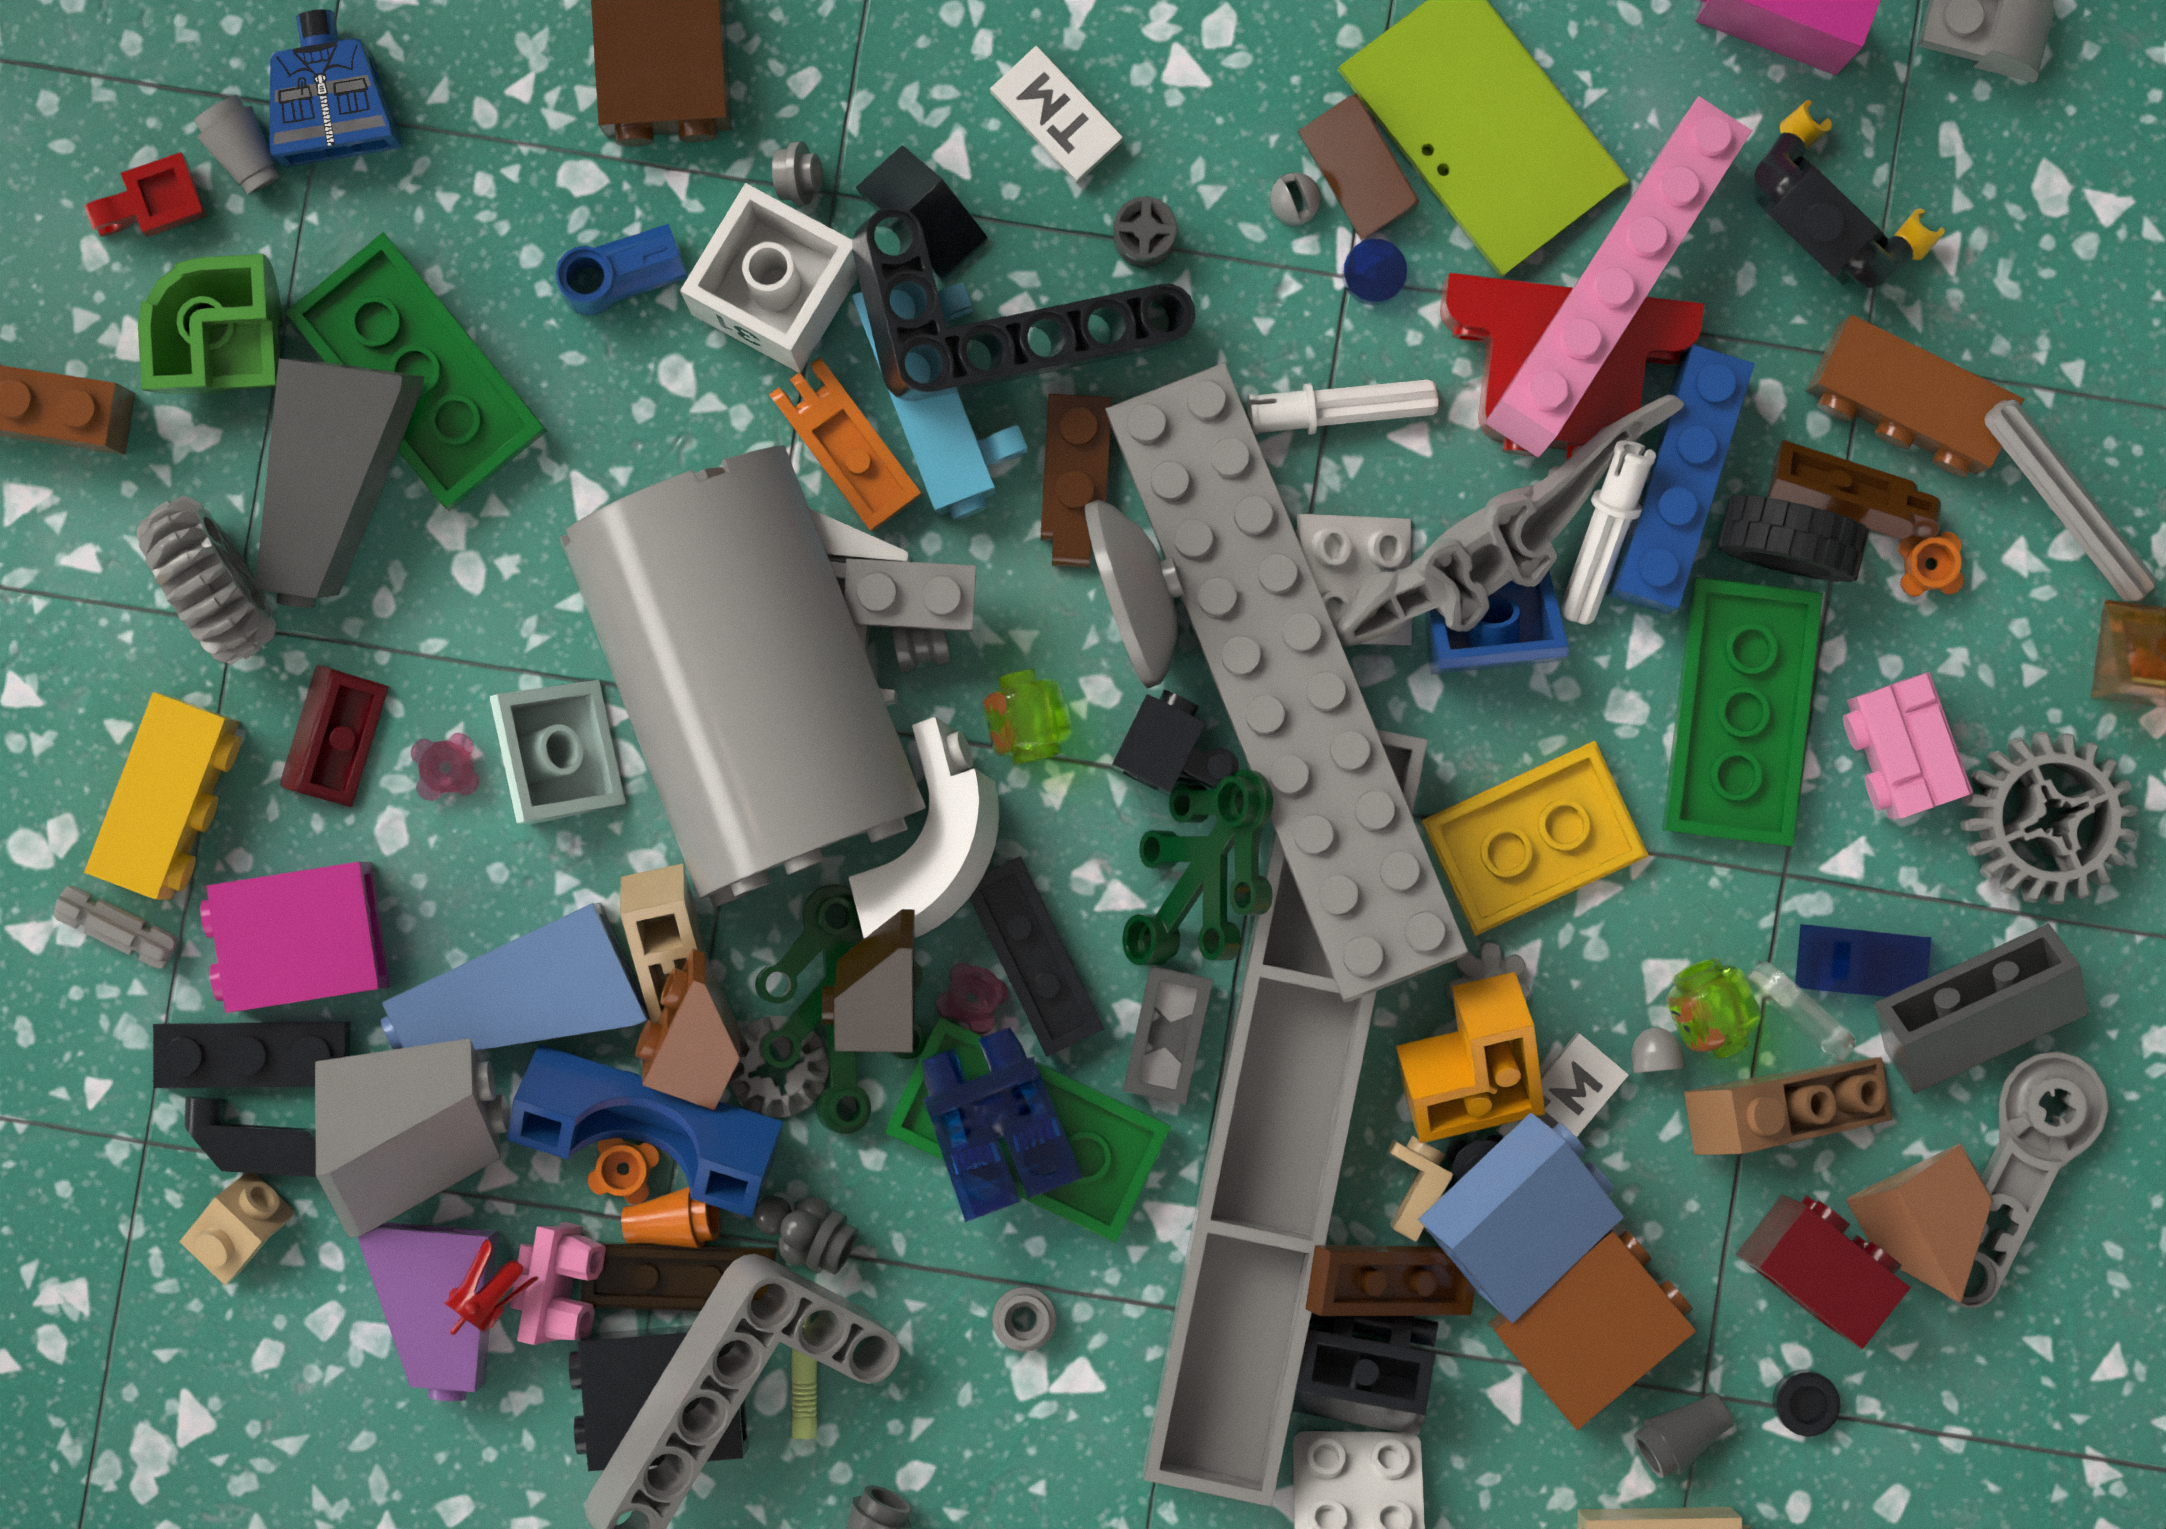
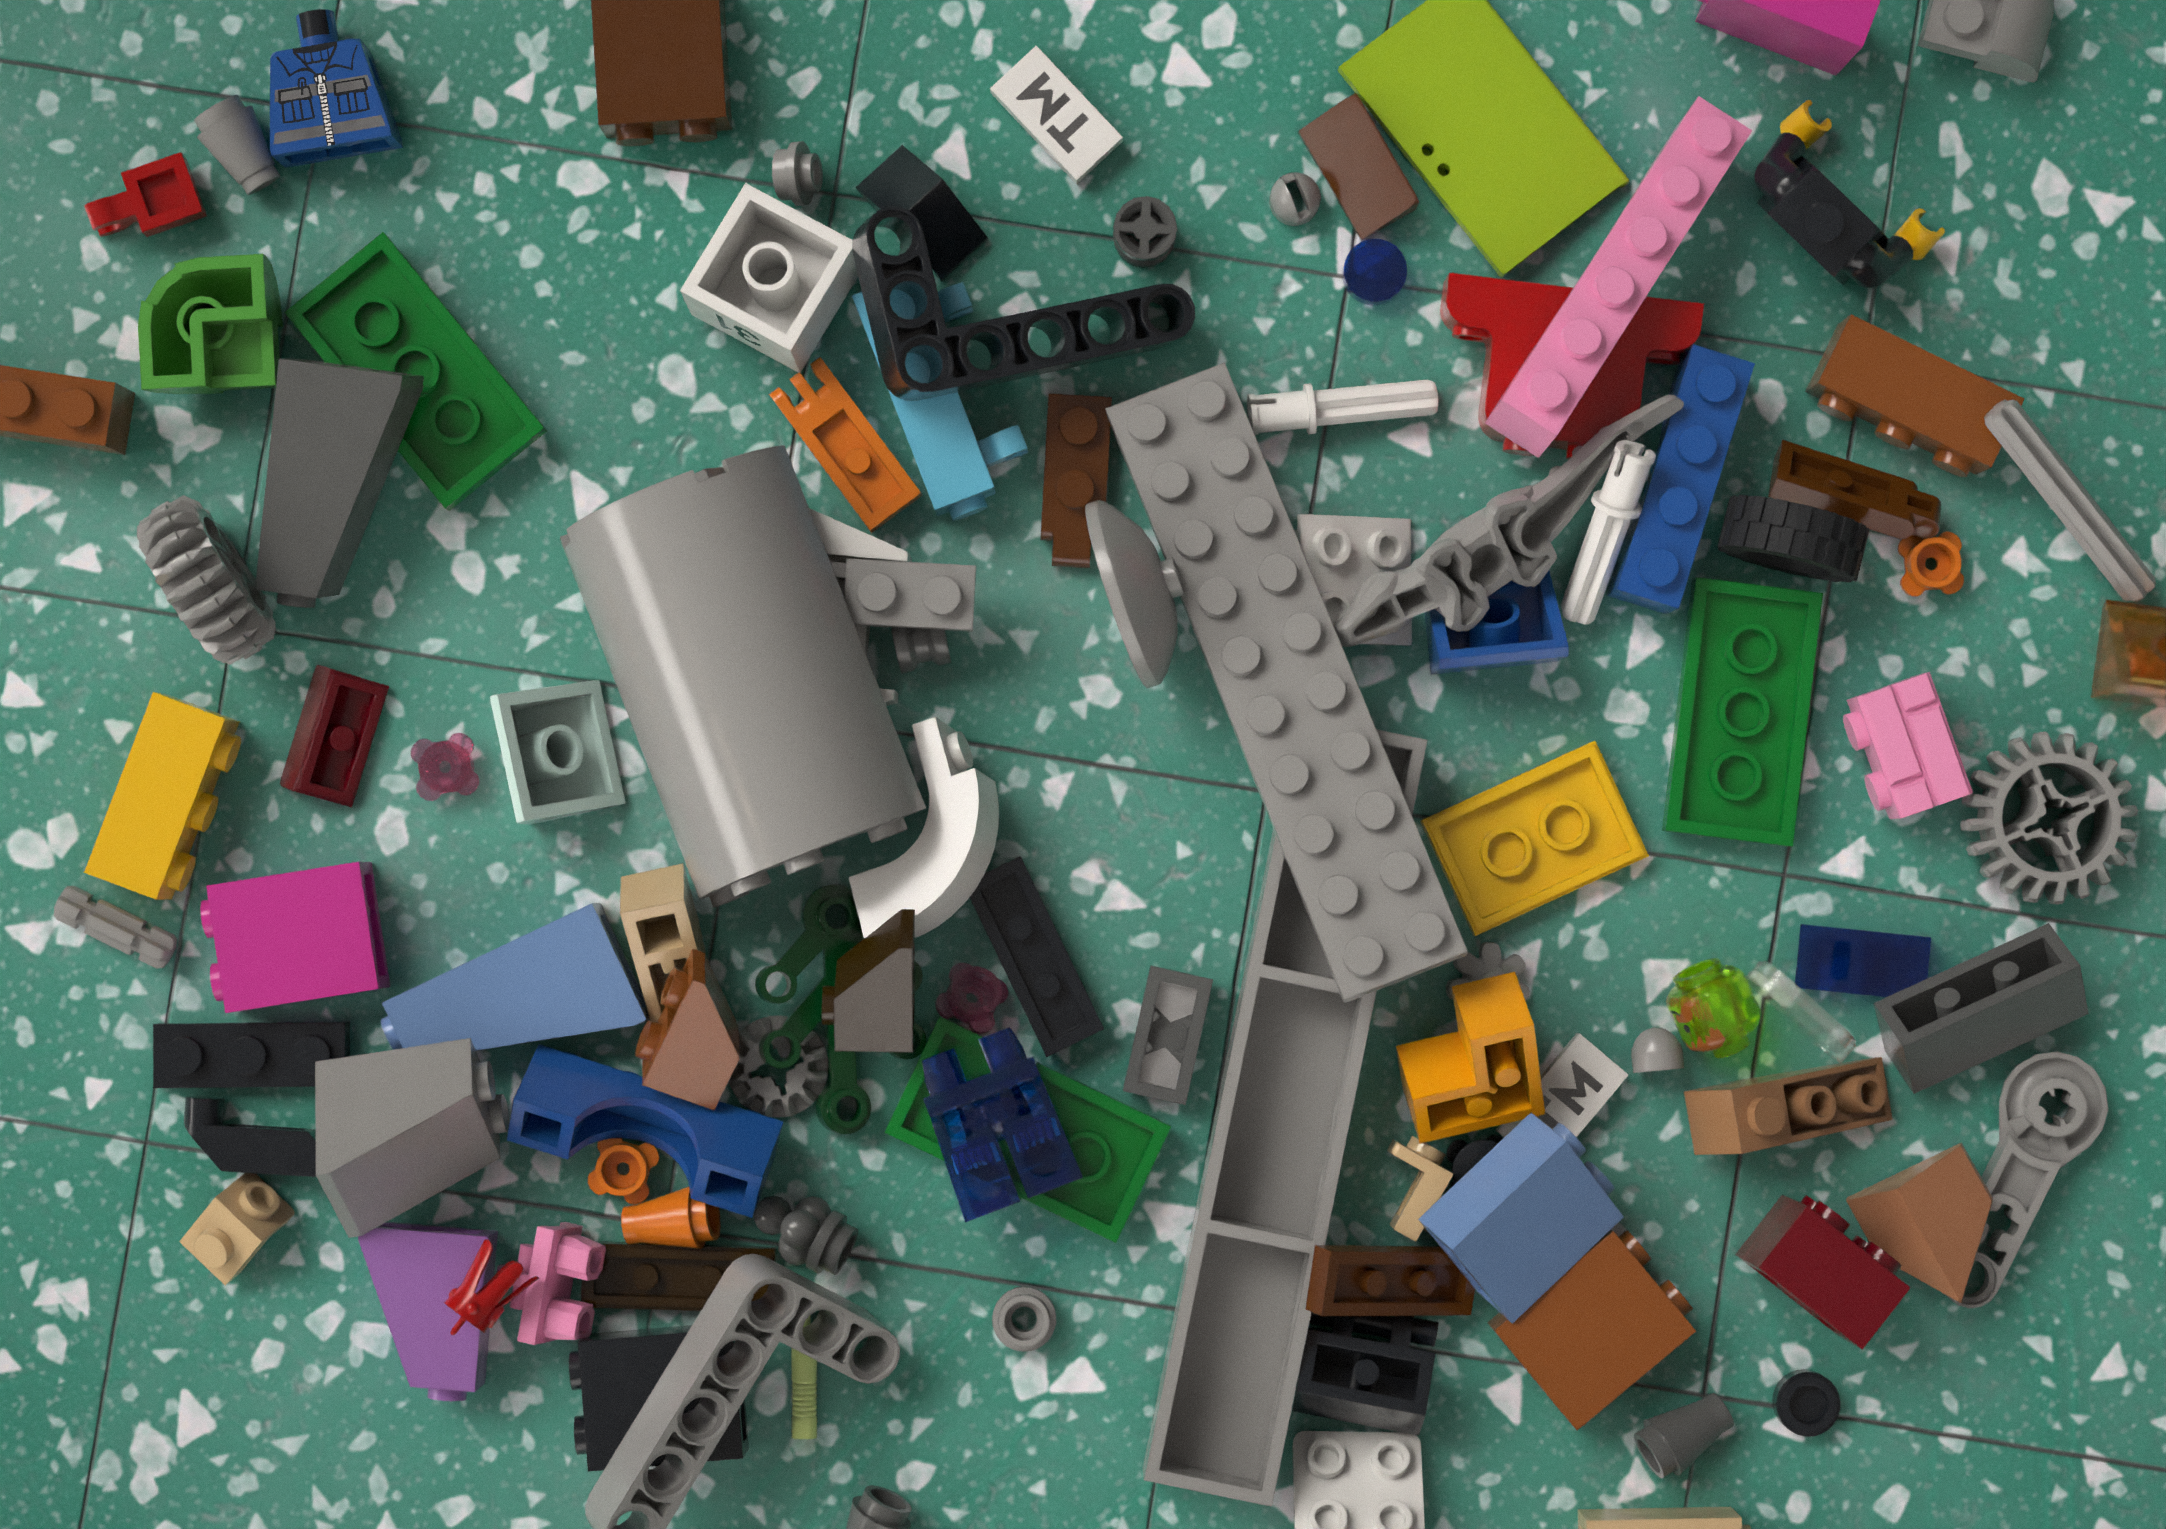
(628, 267): blue piece -> none
(1027, 717): clear neon green head -> none
(1163, 746): black brick -> none
(1242, 810): dark green plant -> none

